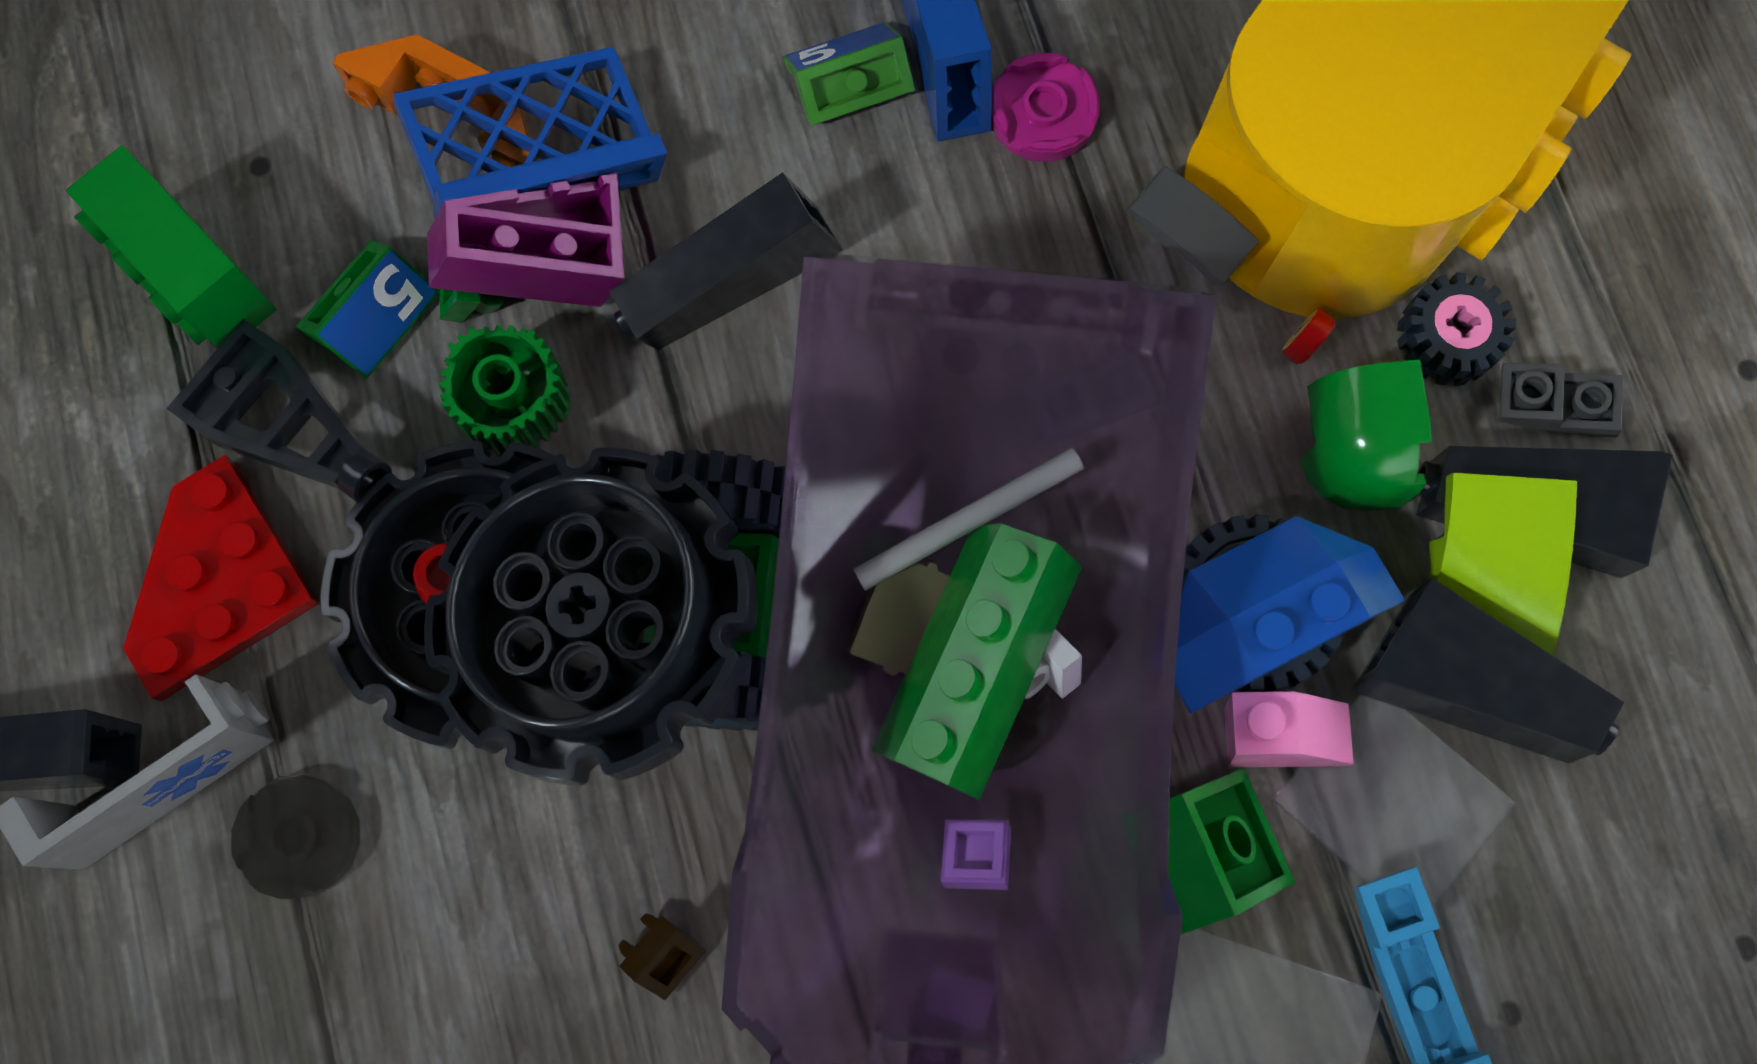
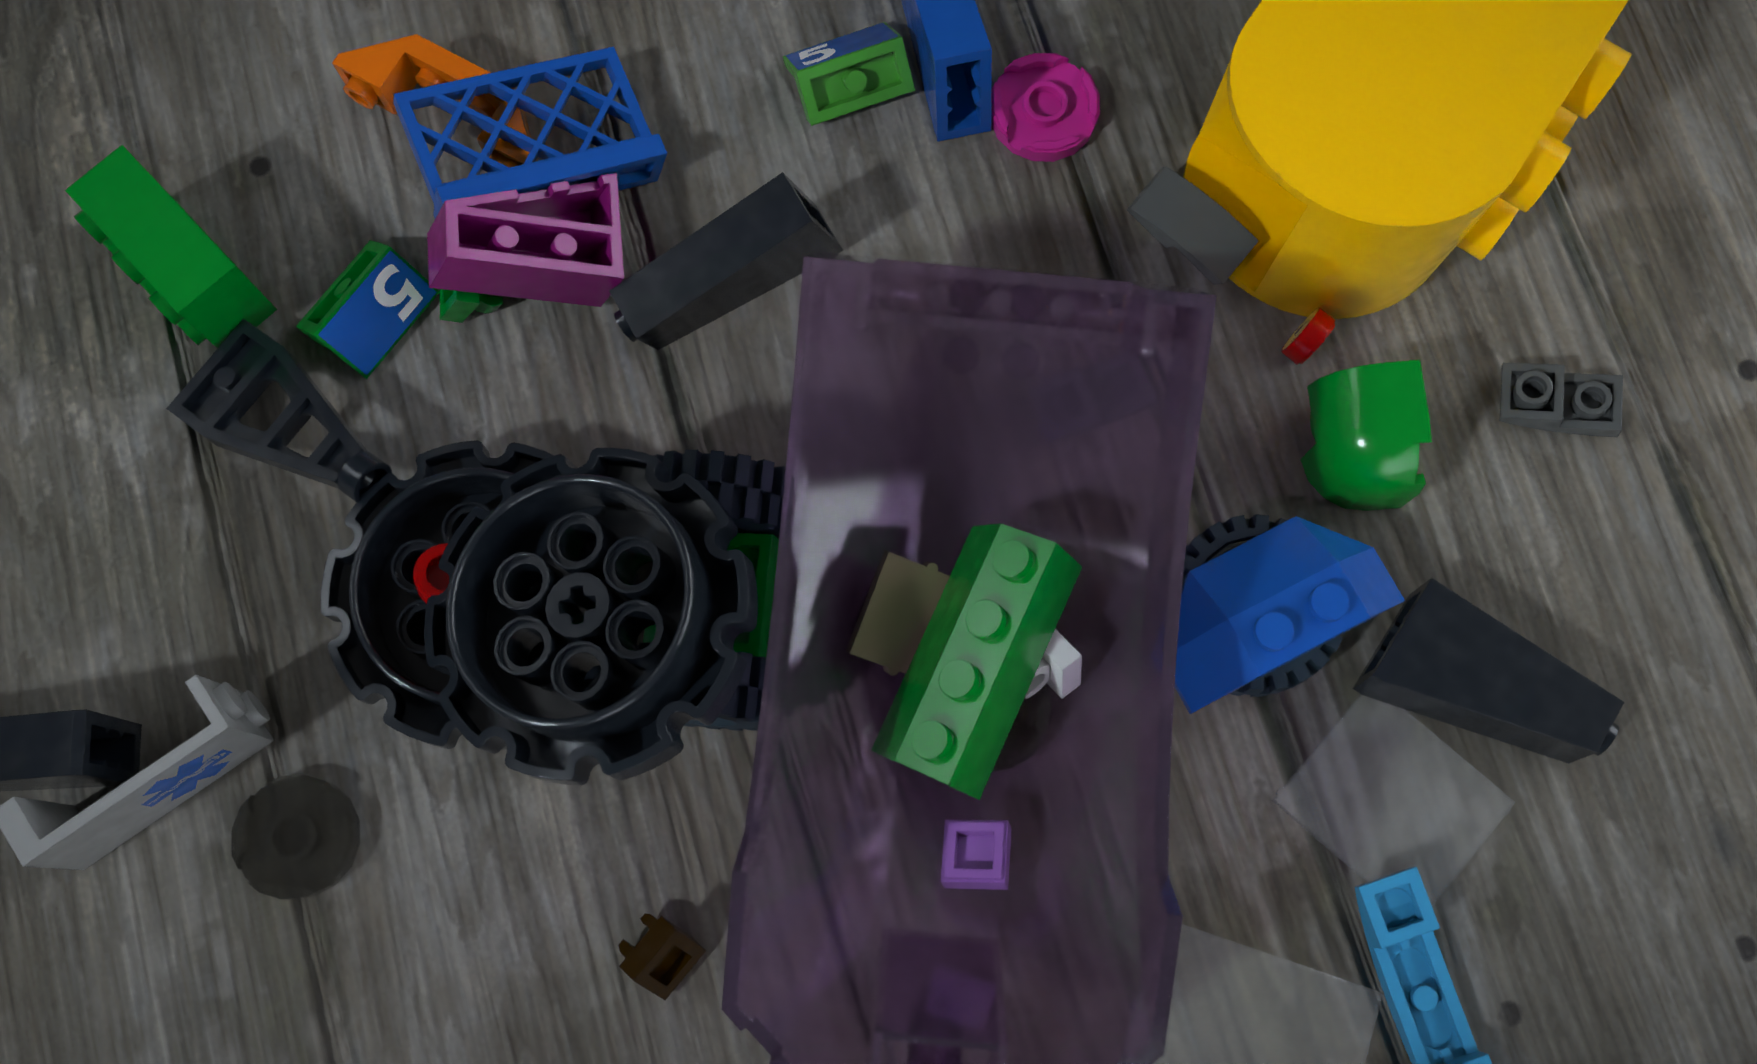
(211, 582): red plate -> none
(489, 361): green brick -> none
(968, 518): light grey bar -> none
(1222, 852): green slope -> none
(1286, 730): bright pink slope -> none
(1445, 347): black wheel -> none
(1509, 549): lime slope -> none
(1615, 498): black slope -> none

